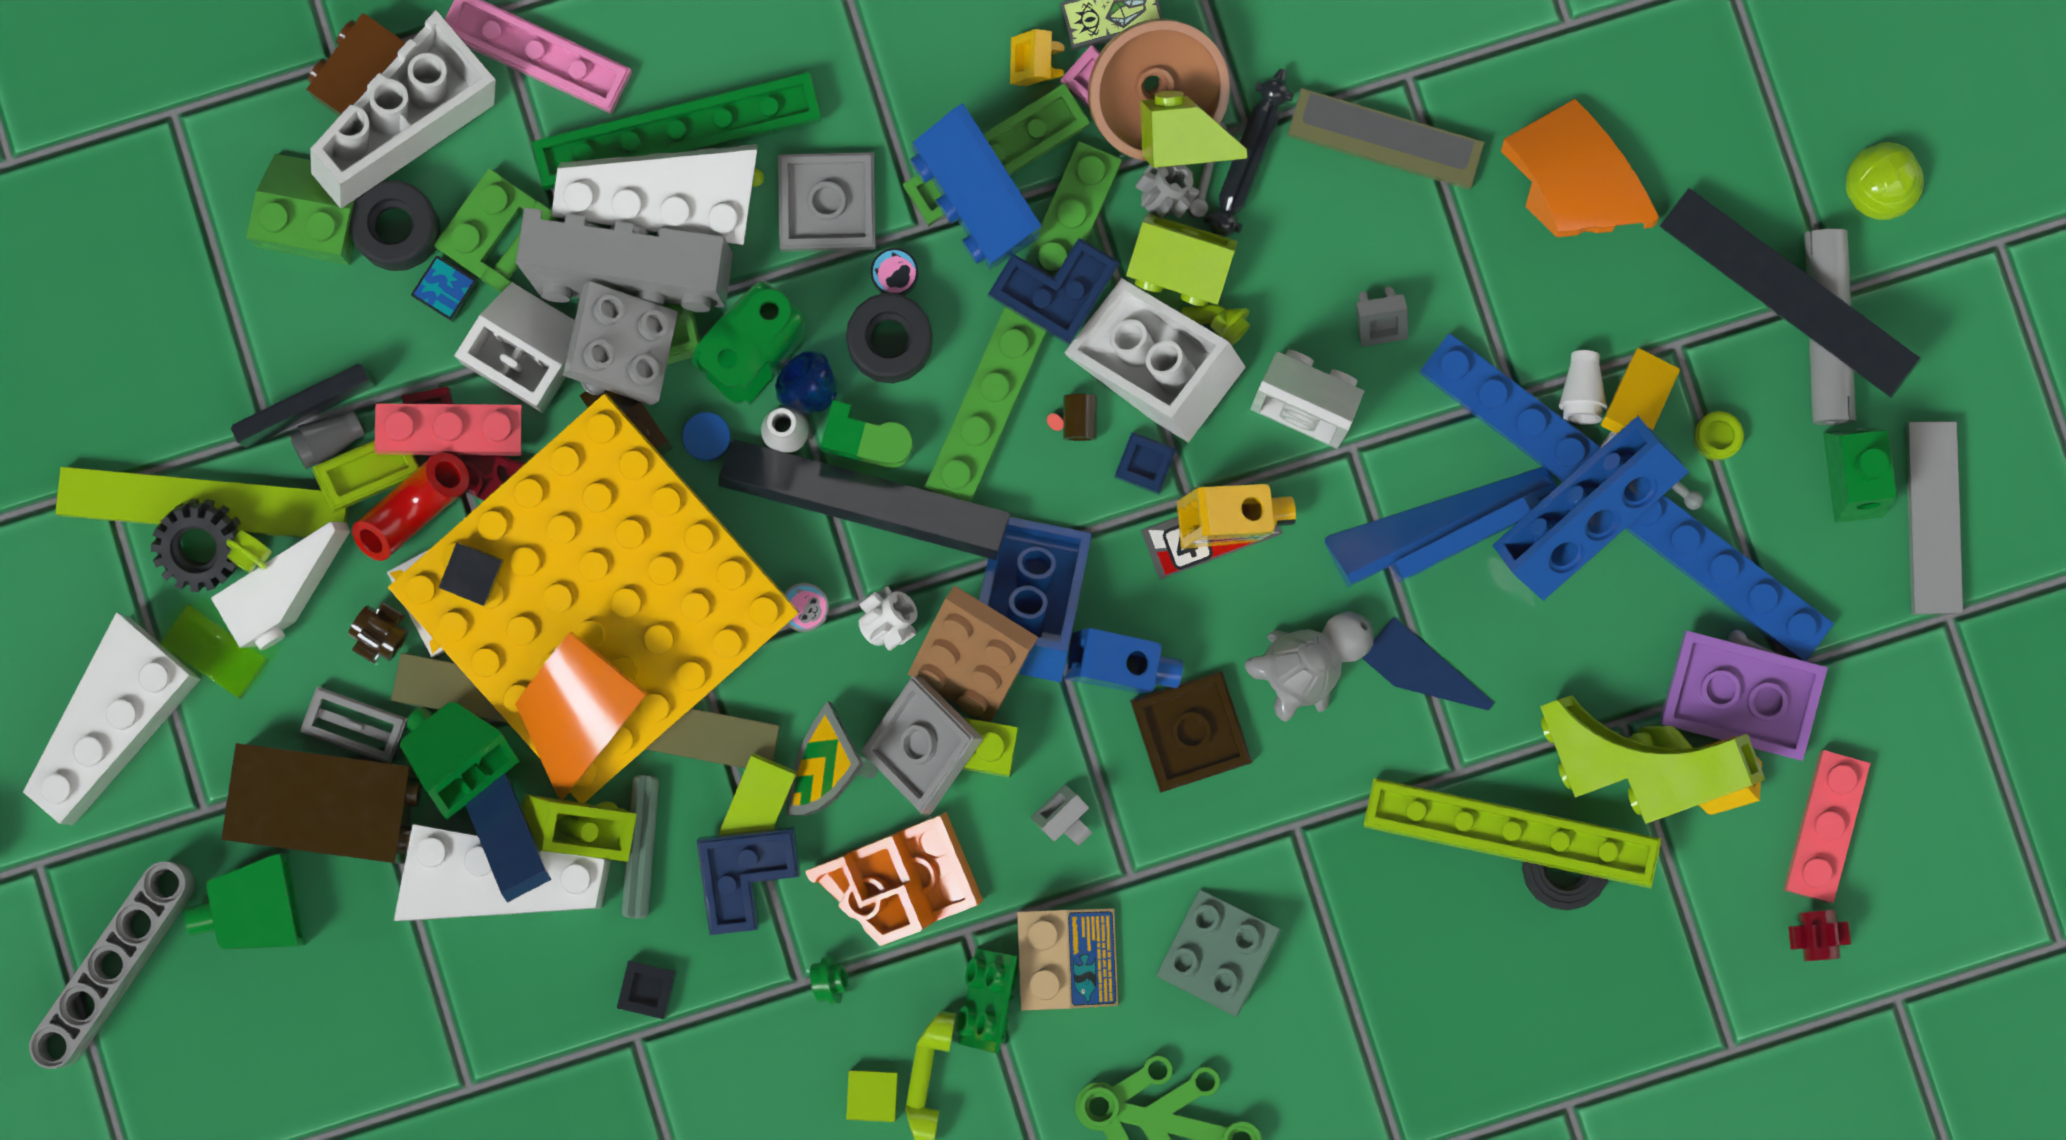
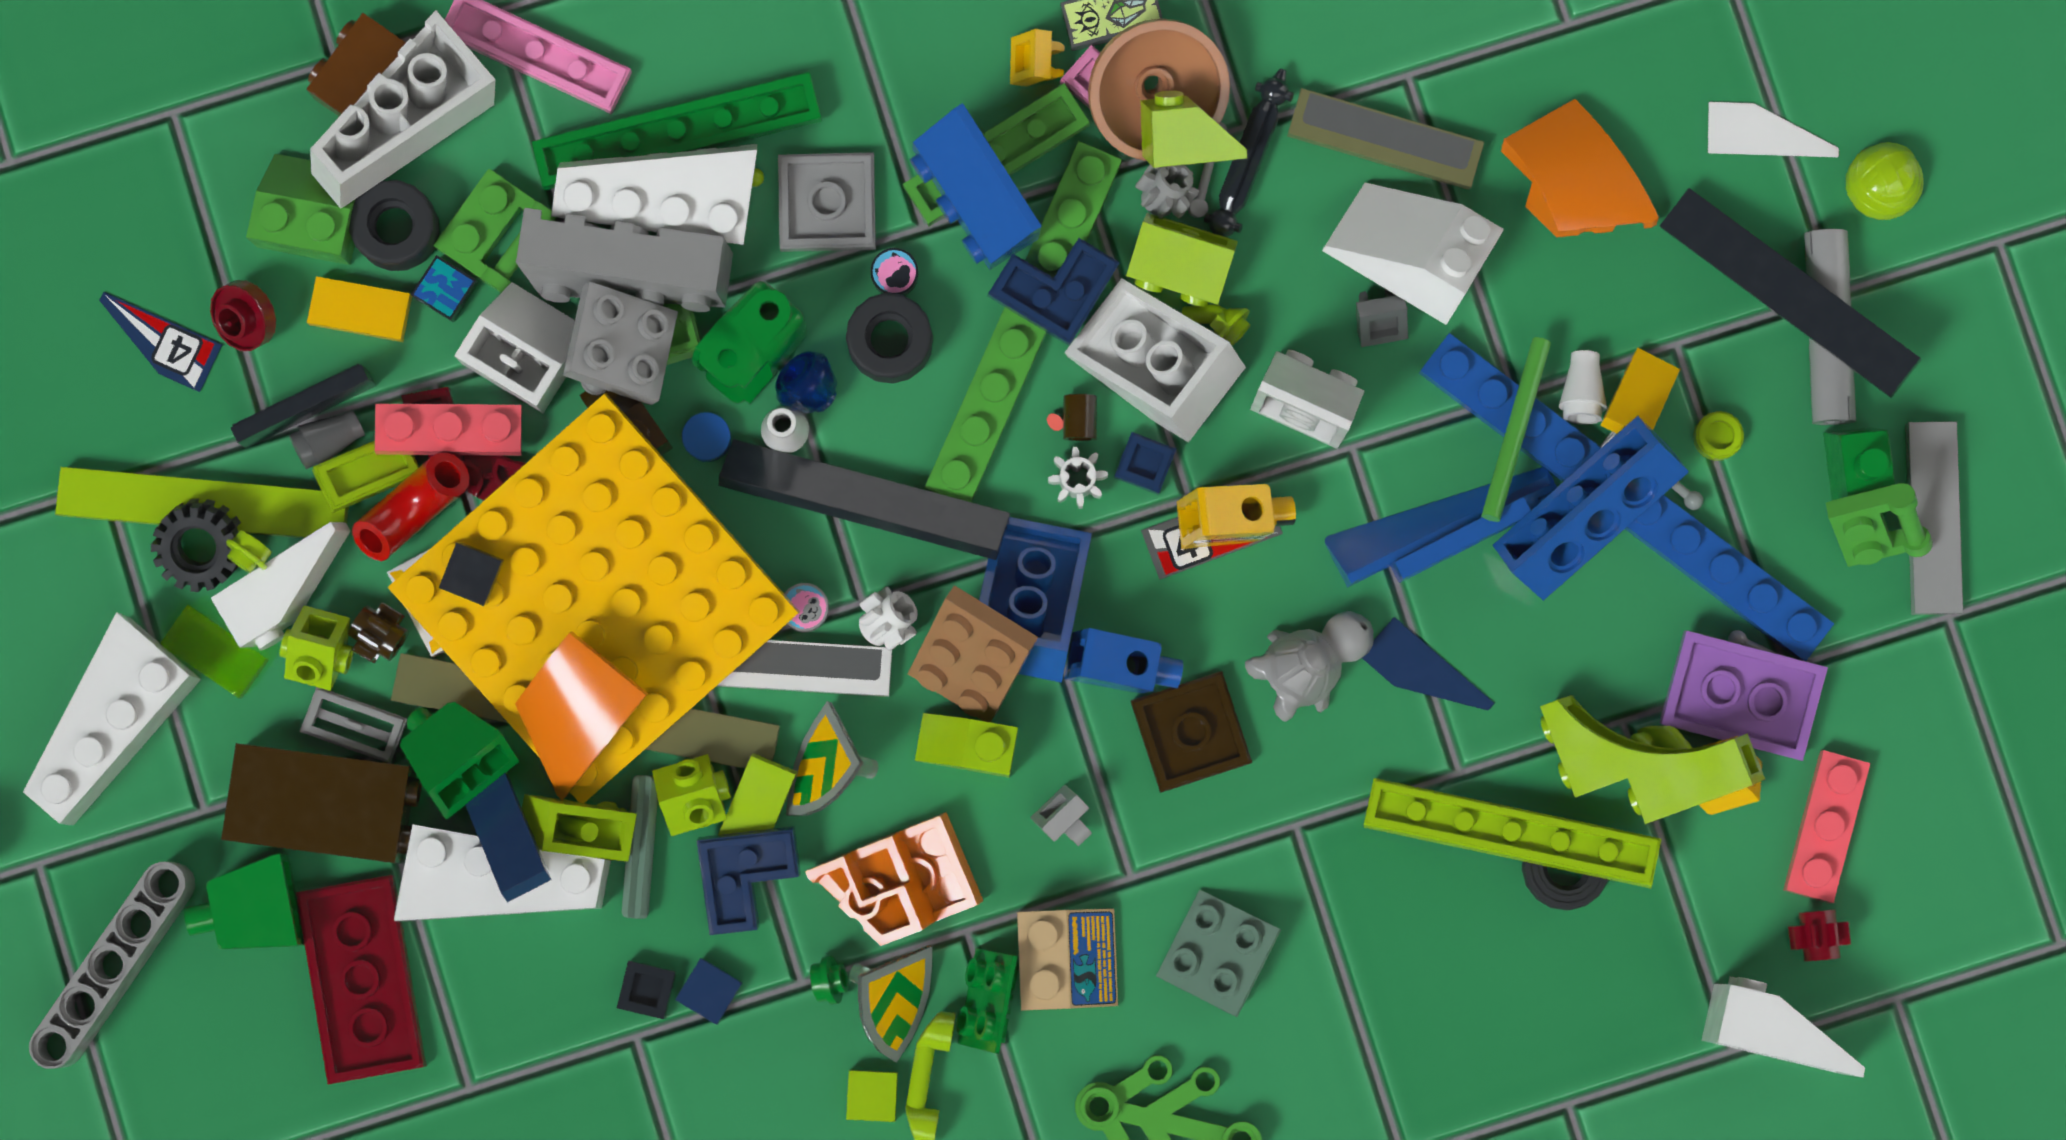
(167, 346): none -> sticker
(243, 315): none -> dark red plate
(310, 655): none -> lime brick
(359, 309): none -> yellow tile
(360, 979): none -> dark red tile
(691, 794): none -> lime brick
(709, 991): none -> dark blue tile
(815, 669): none -> tile
(881, 445): leg -> none
(893, 999): none -> shield
(922, 744): light grey tile -> none
(1079, 490): none -> white gear
(1414, 246): none -> white slope
(1516, 429): none -> bright green bar
(1756, 131): none -> white sticker
(1767, 1025): none -> white slope
(1863, 530): none -> bright green plate

